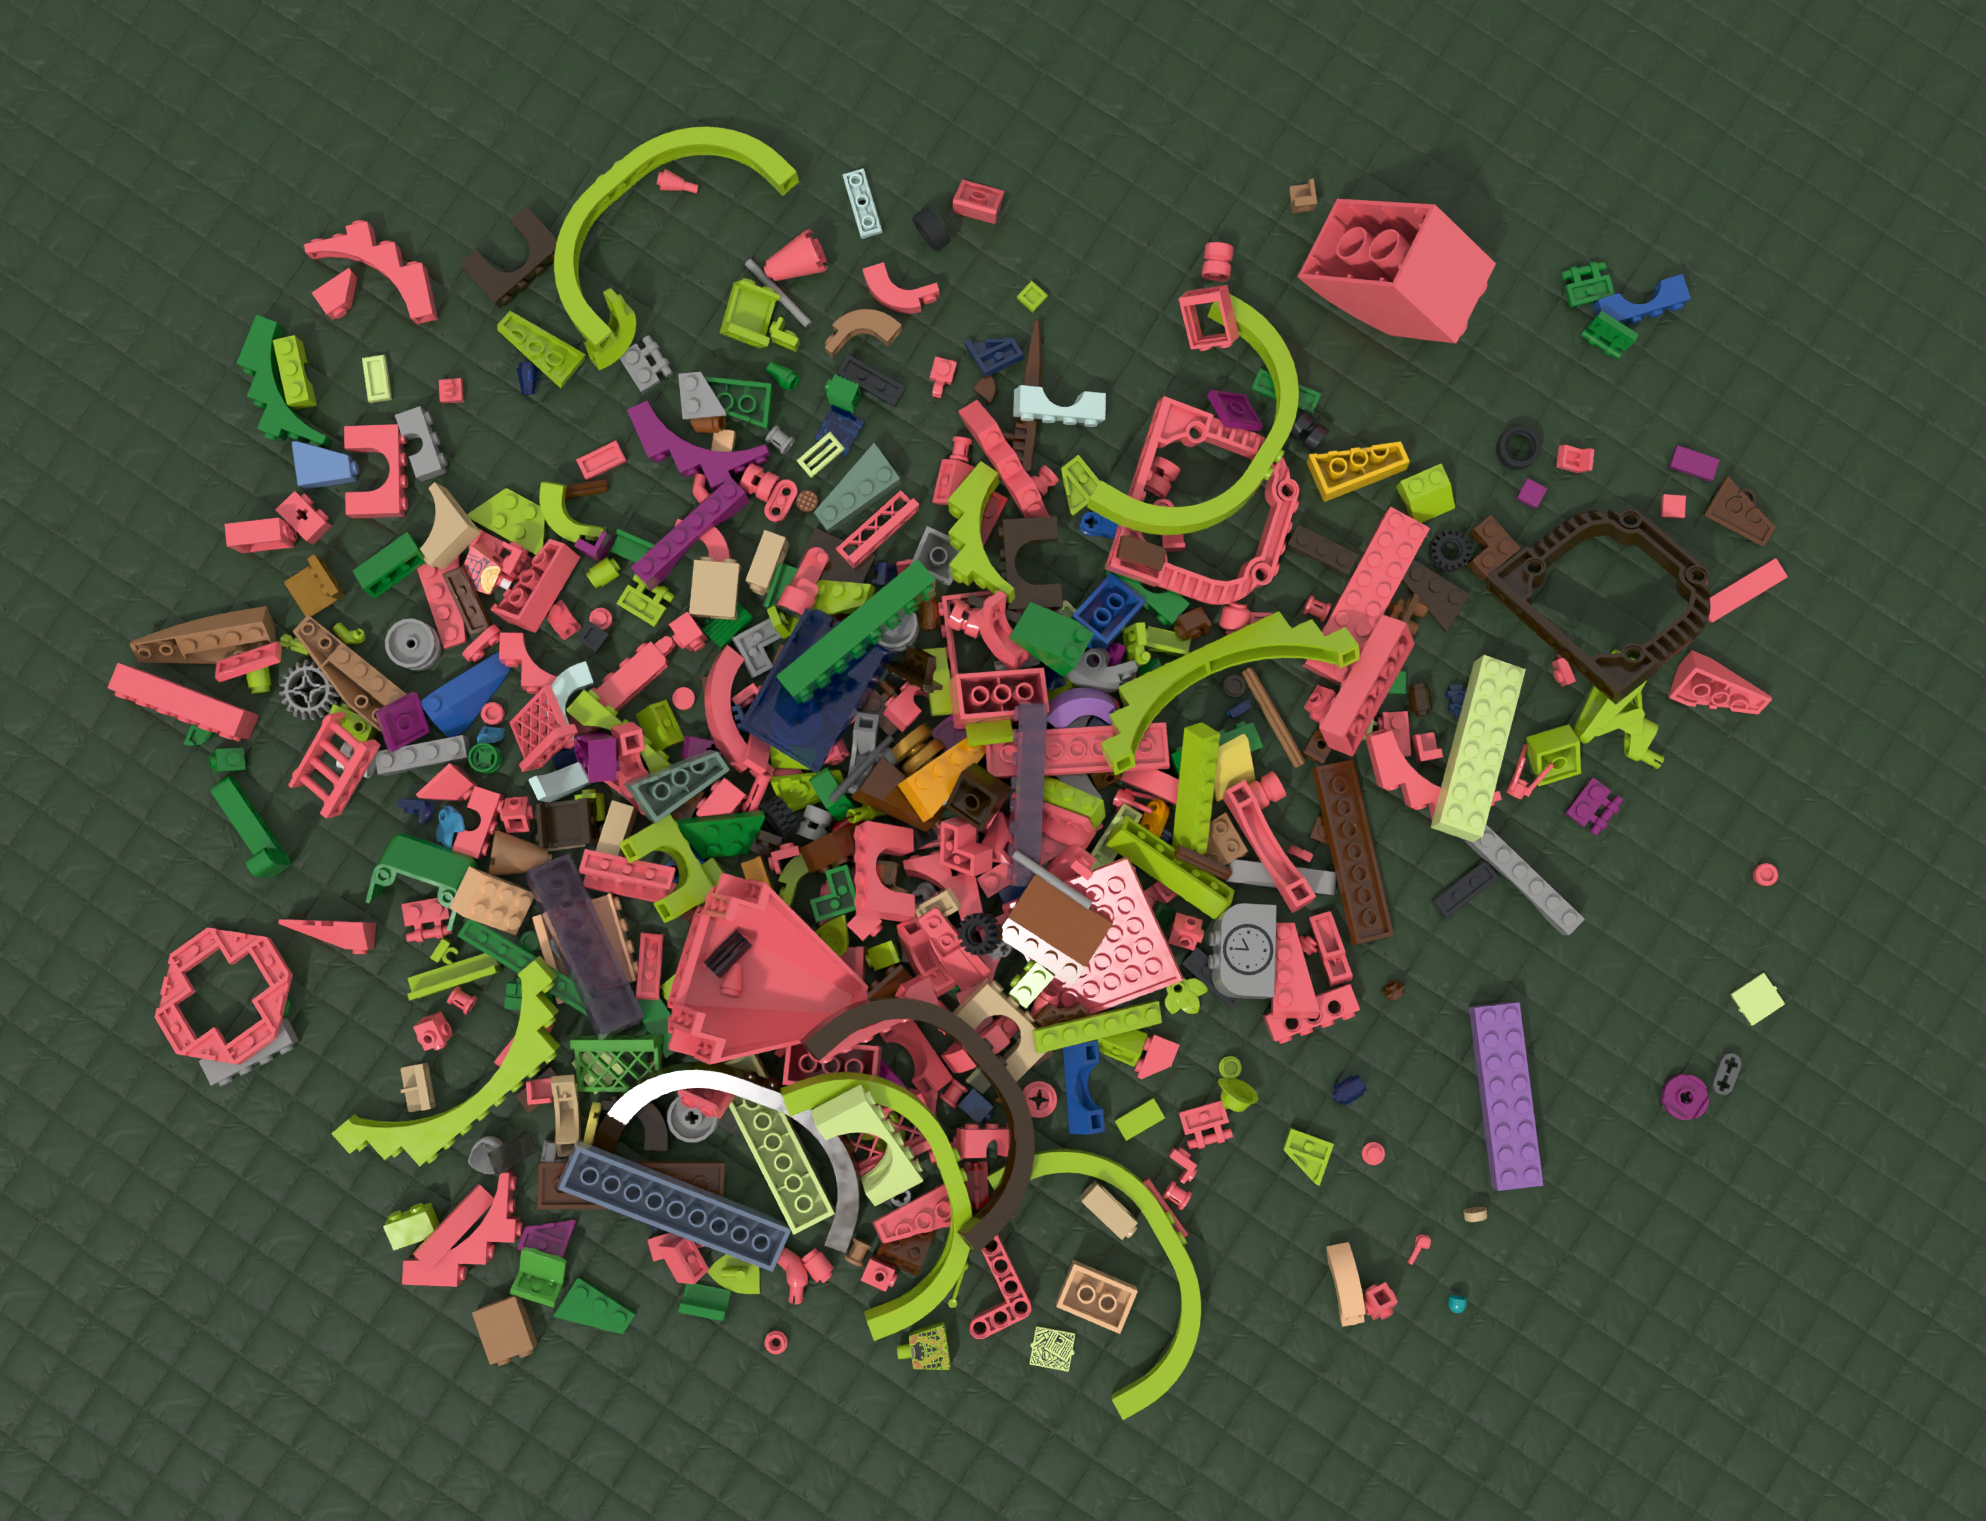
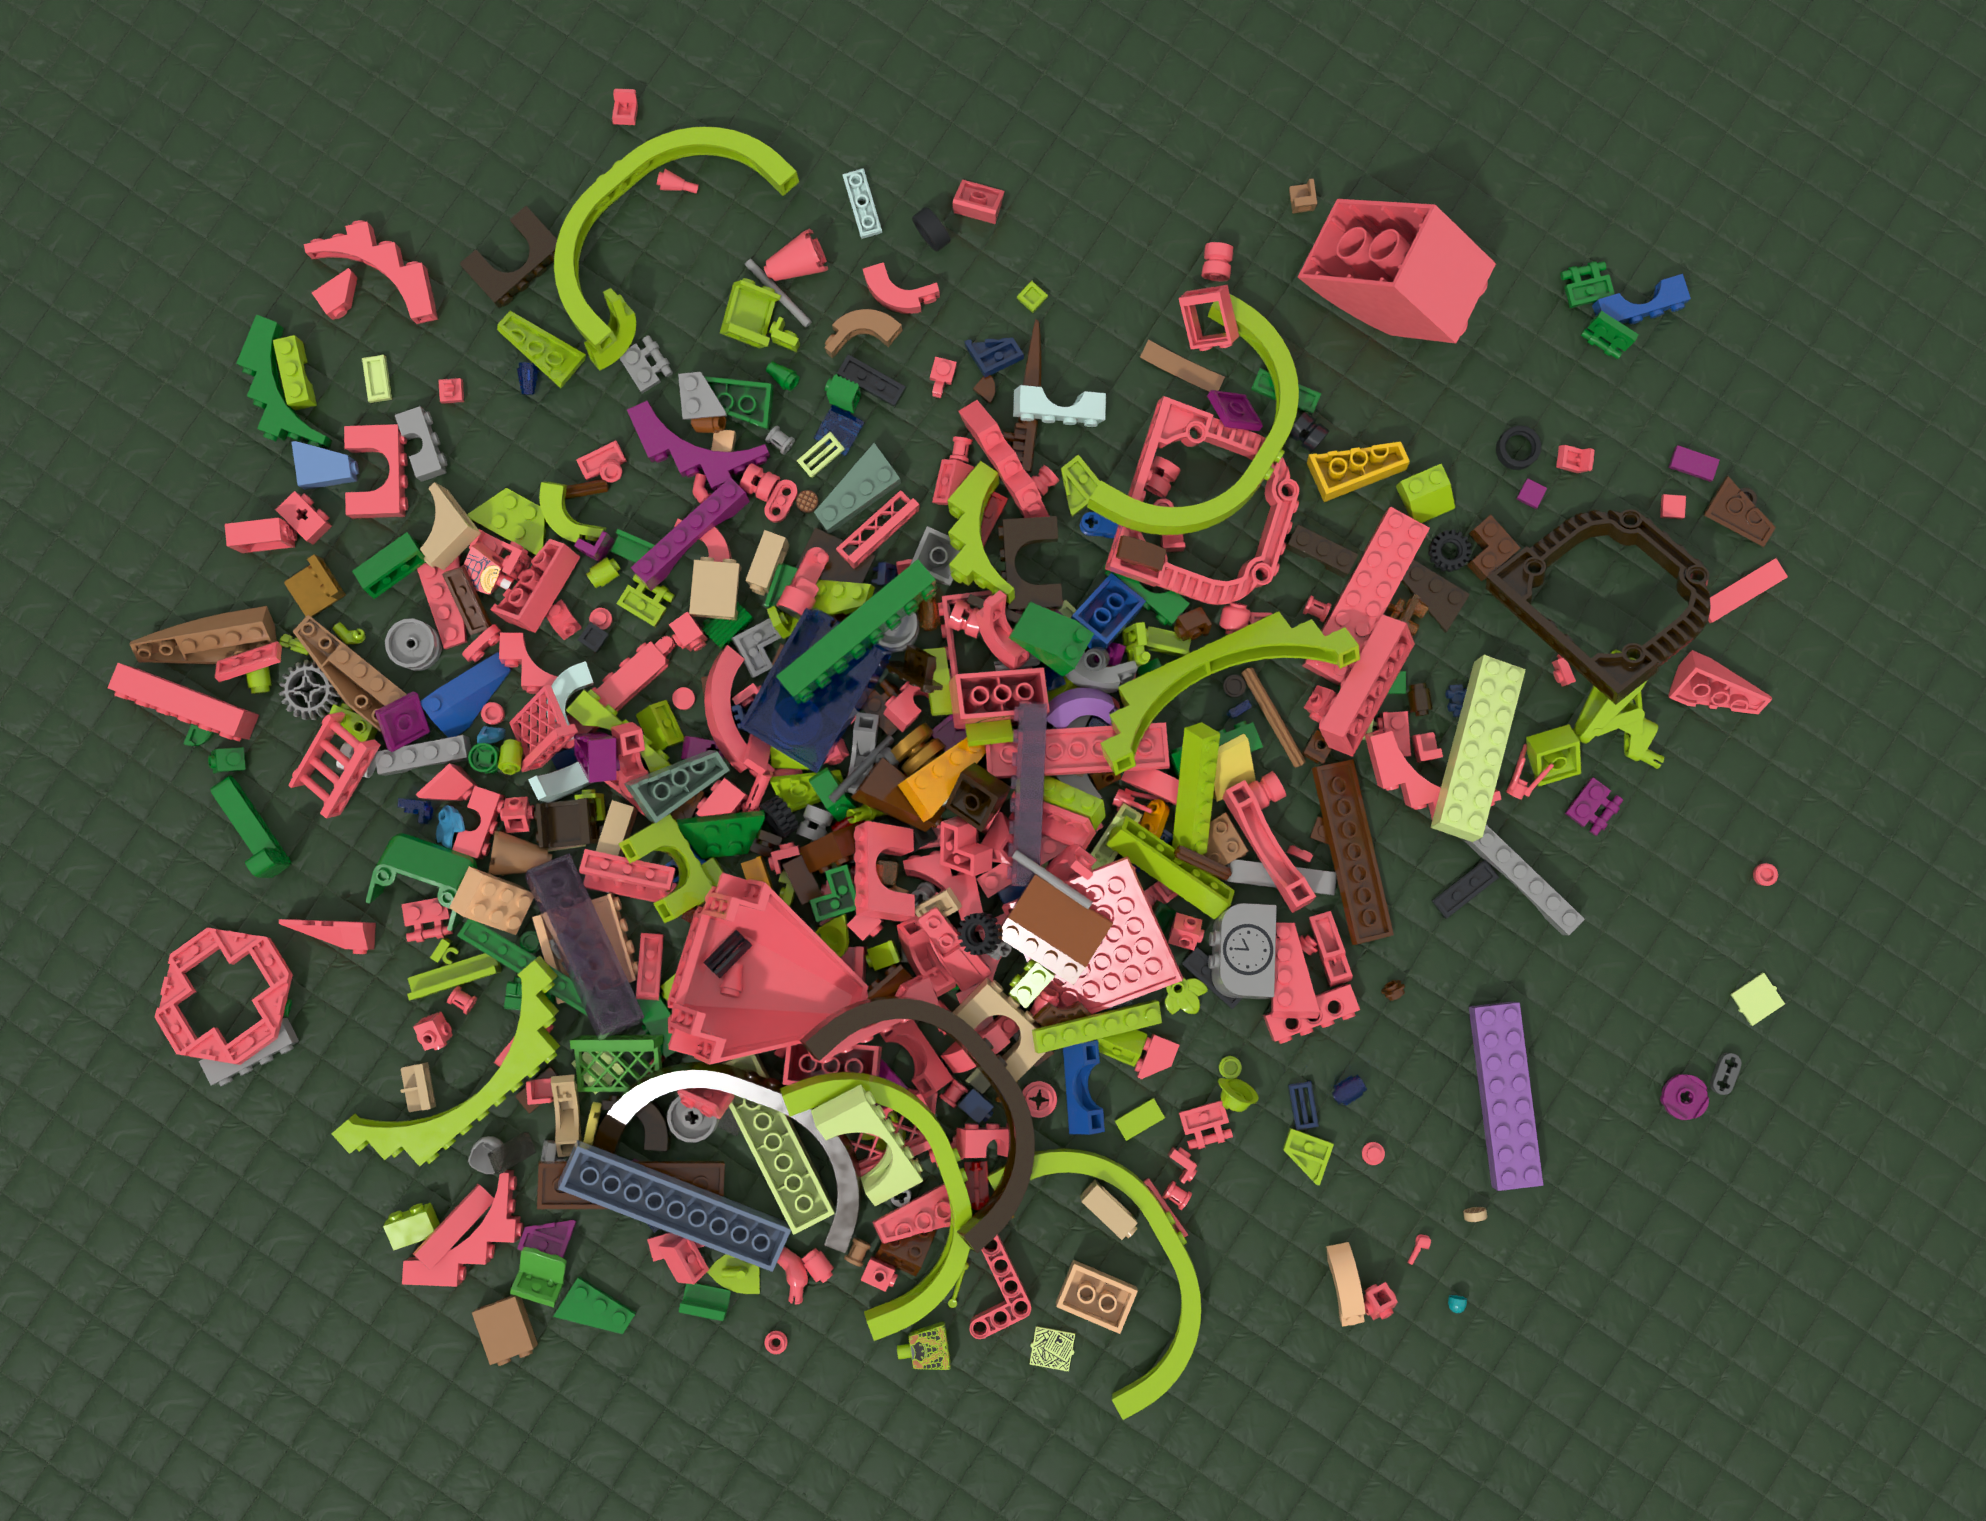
(510, 757): none -> lime brick
(610, 470): none -> coral tile
(625, 107): none -> coral bracket
(801, 879): none -> reddish brown tile
(1181, 367): none -> medium nougat sticker
(1291, 1087): none -> dark blue tile

